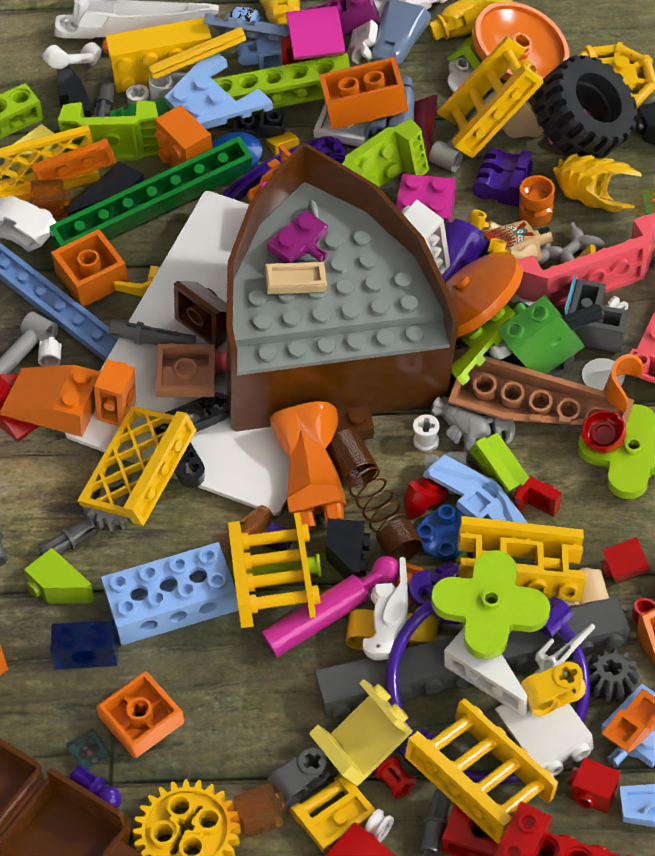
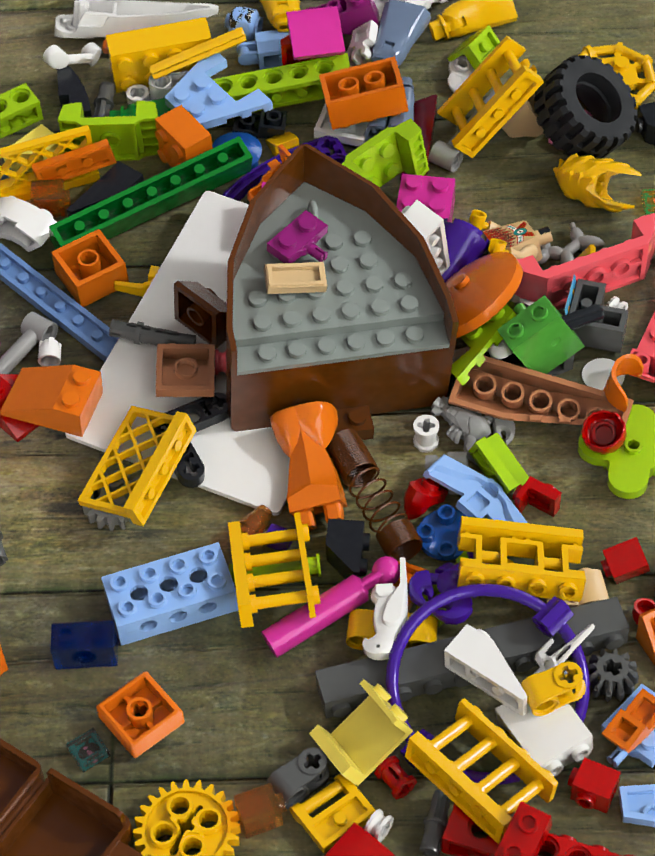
(57, 581): lime slope -> none
(69, 538): dark grey axle -> none
(96, 785): dark purple axle -> none
(114, 392): orange brick -> none
(252, 30): sand blue wing -> none
(490, 604): lime plant -> none
(502, 175): dark purple legs -> none
(525, 25): orange dish -> none
(536, 200): orange wheel -> none

